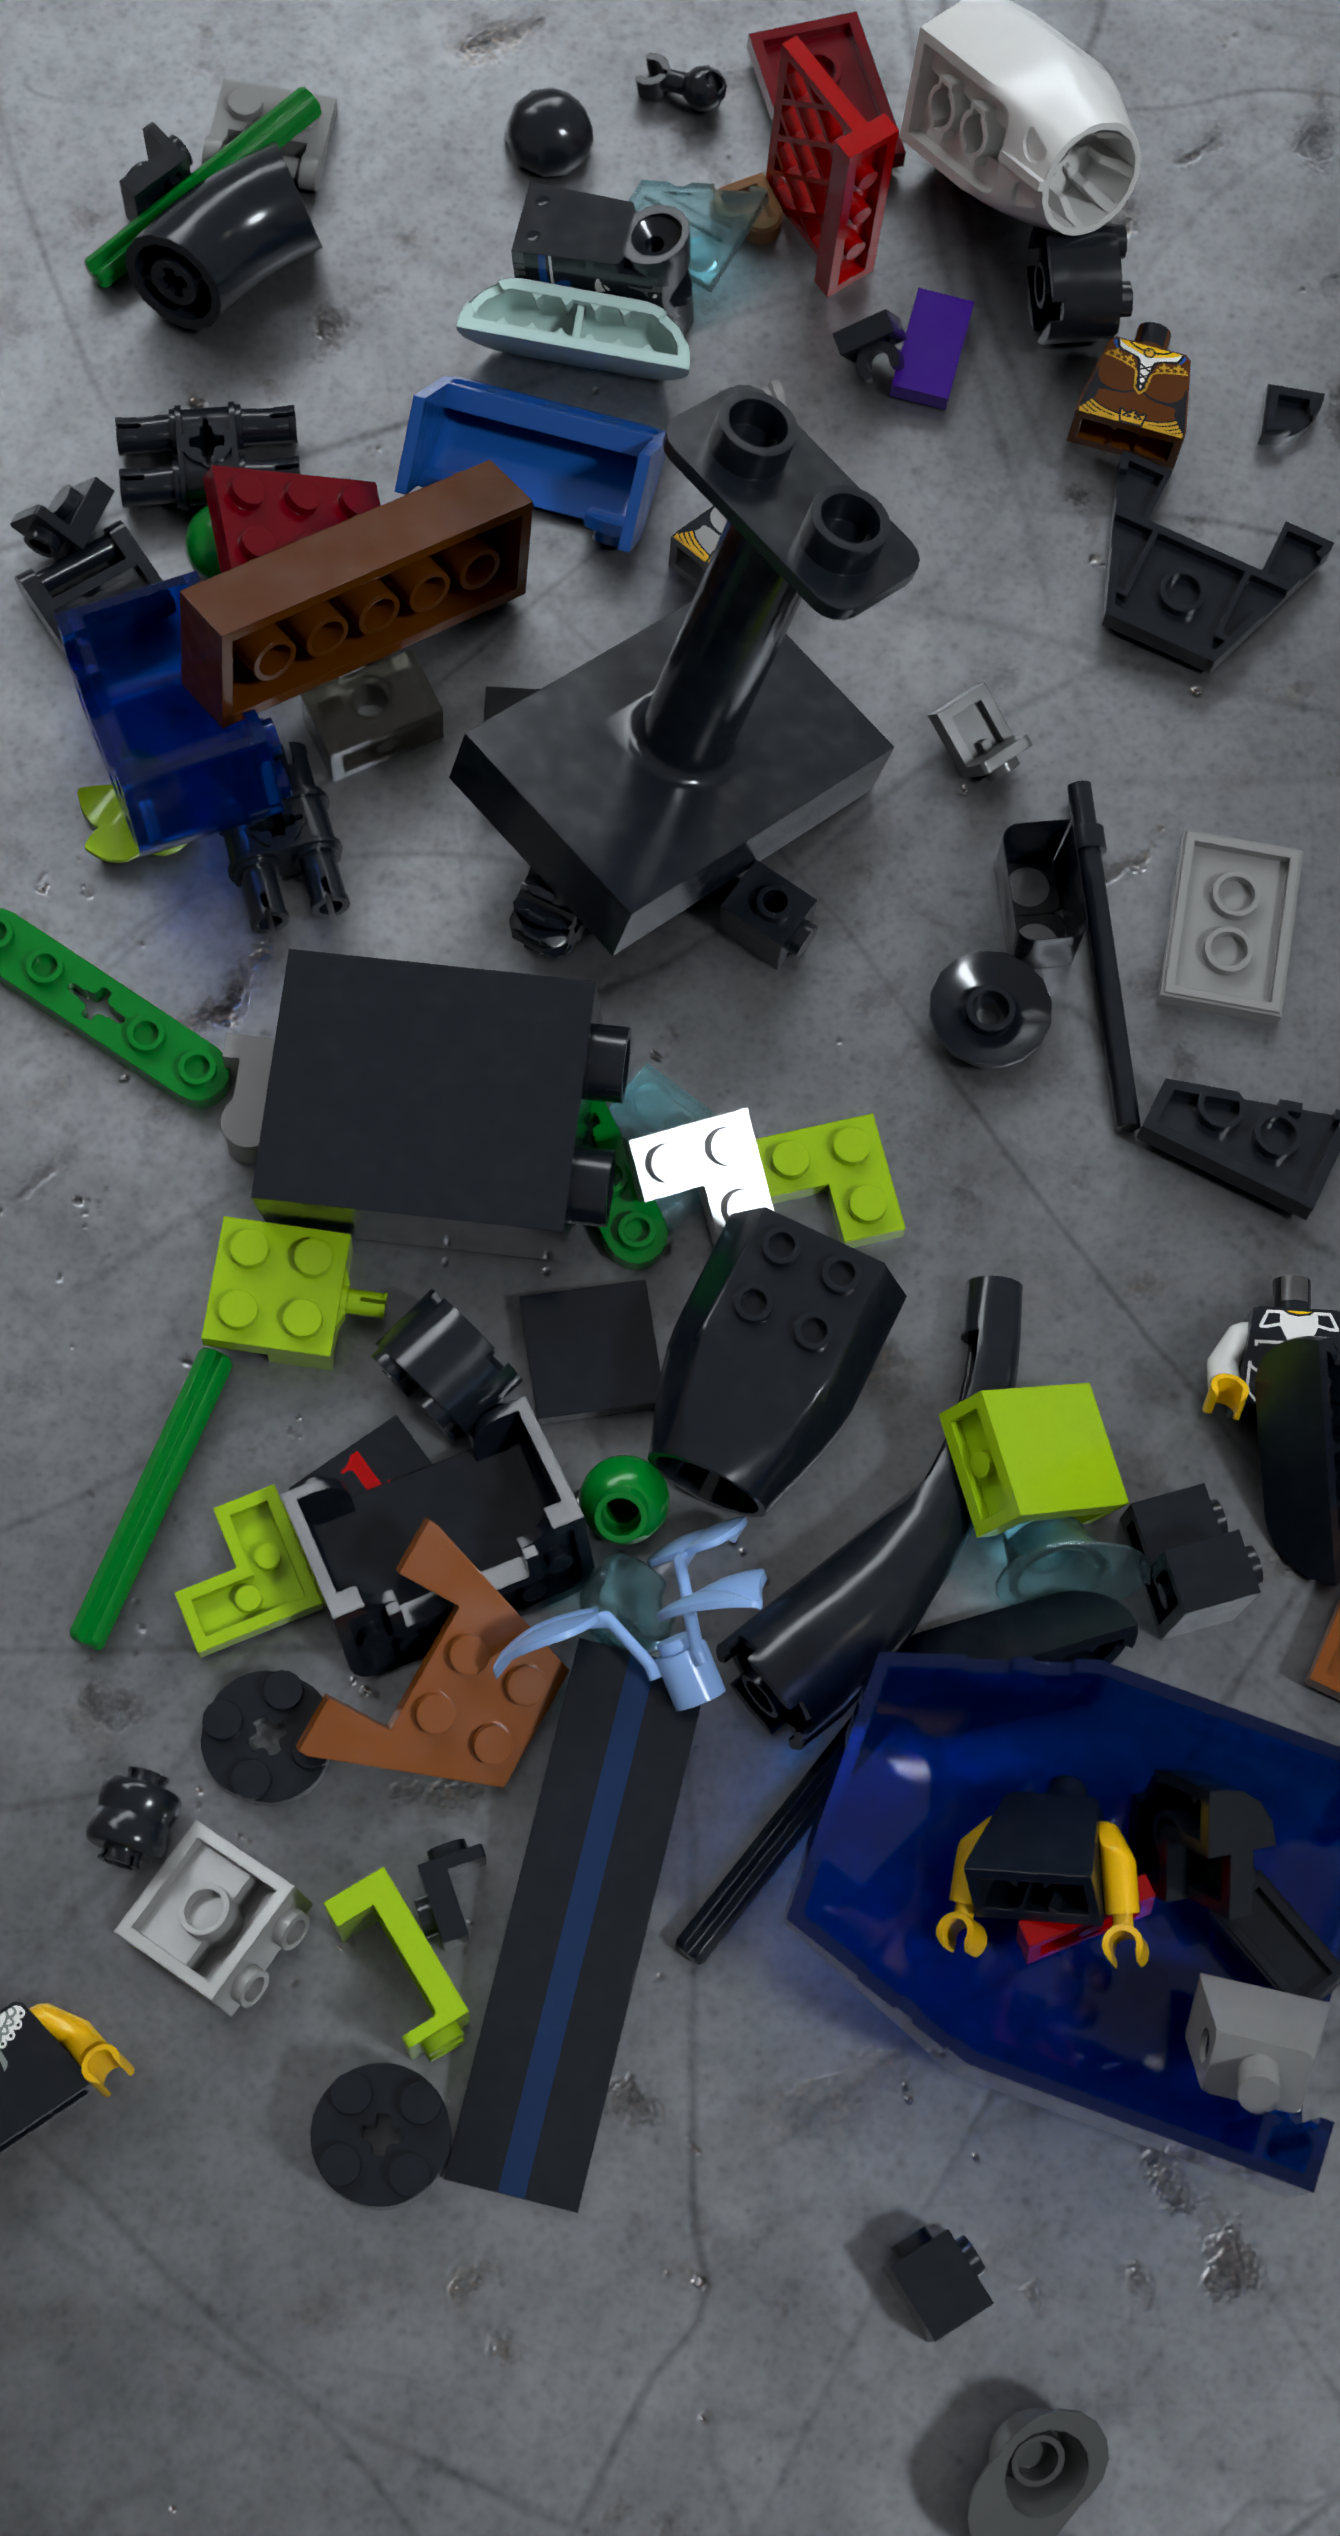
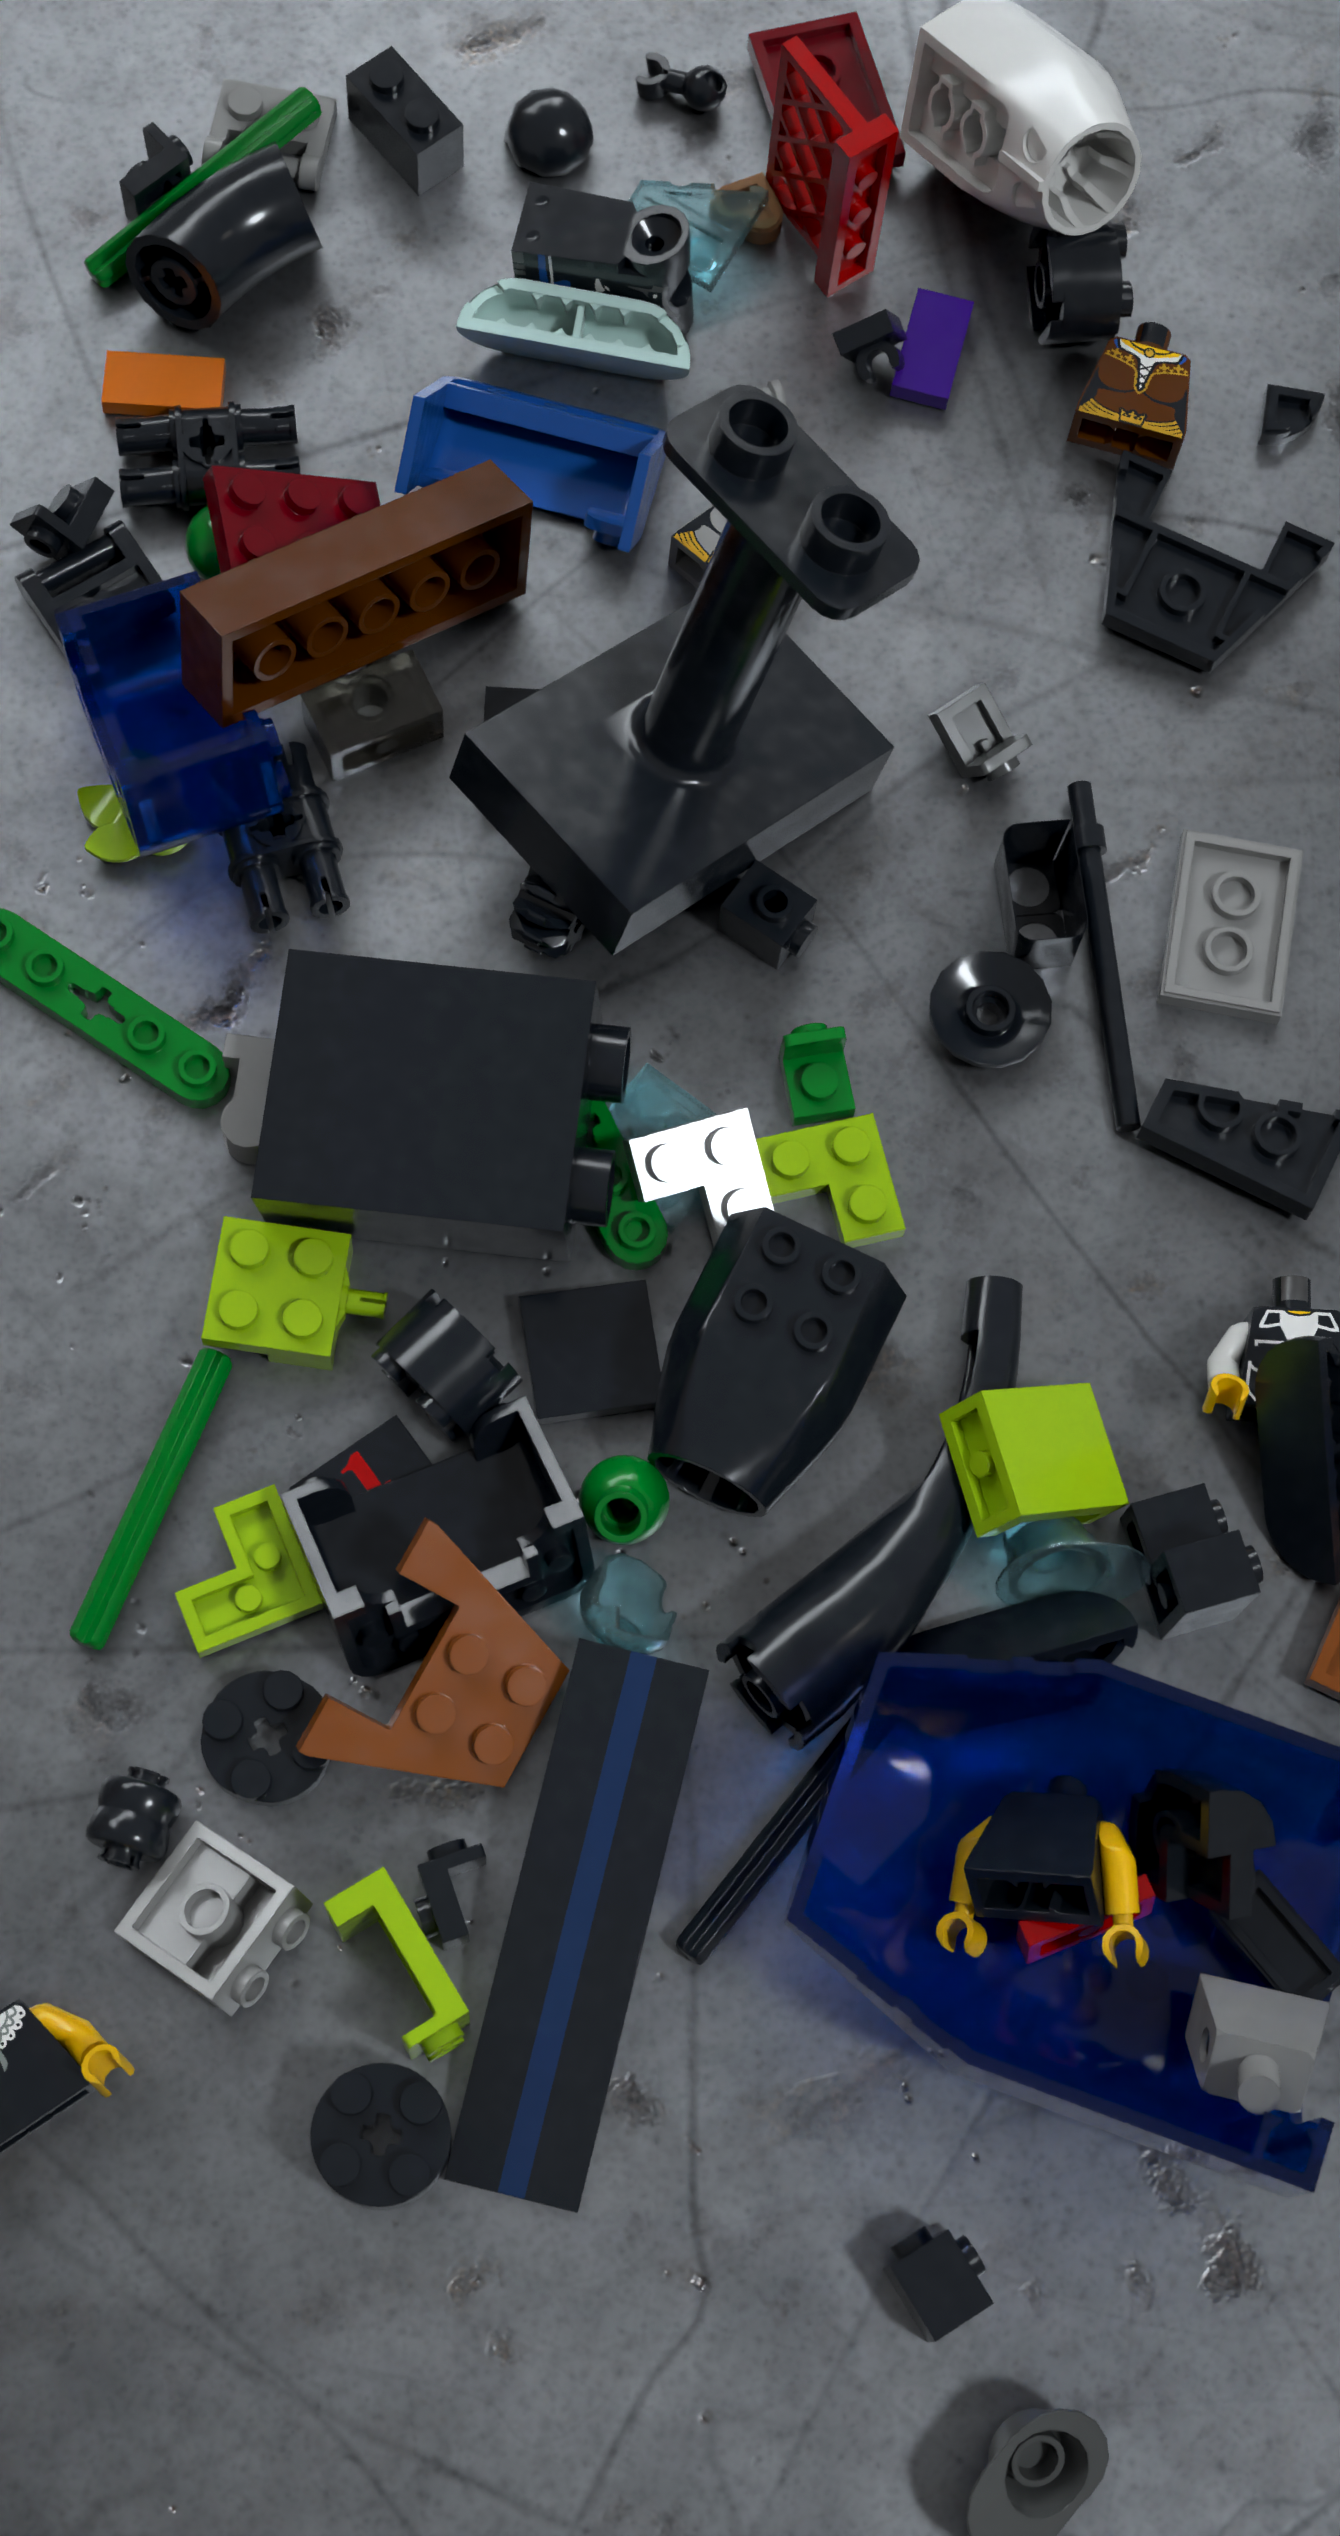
(156, 382): none -> orange tile
(405, 120): none -> black brick
(684, 1657): light blue plant -> none
(816, 1074): none -> green bracket

